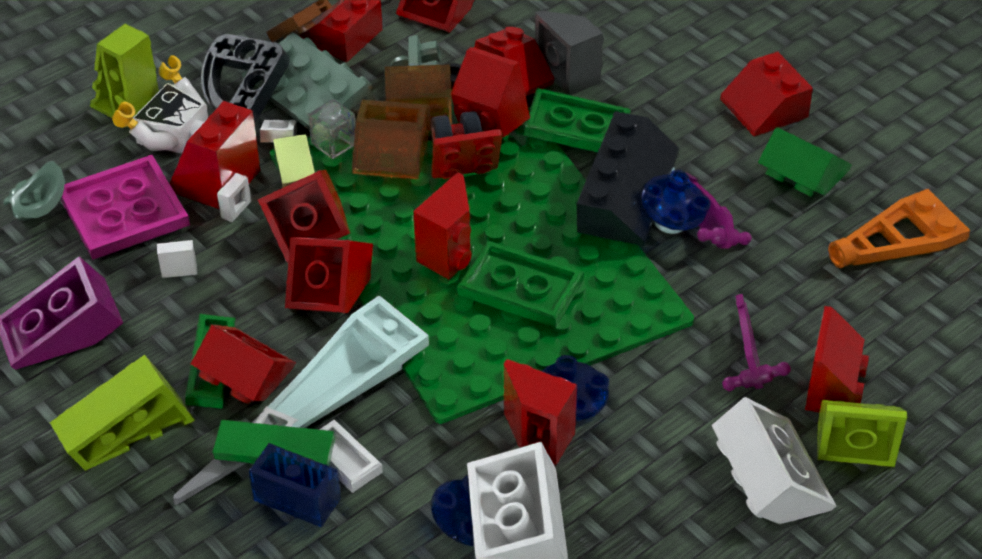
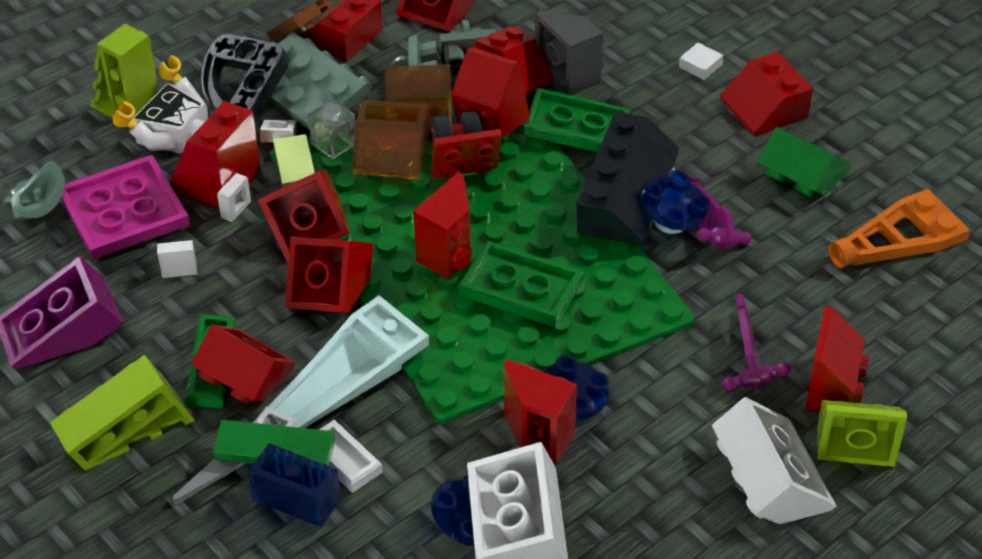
(457, 42): none -> sand green hips
(700, 61): none -> white tile

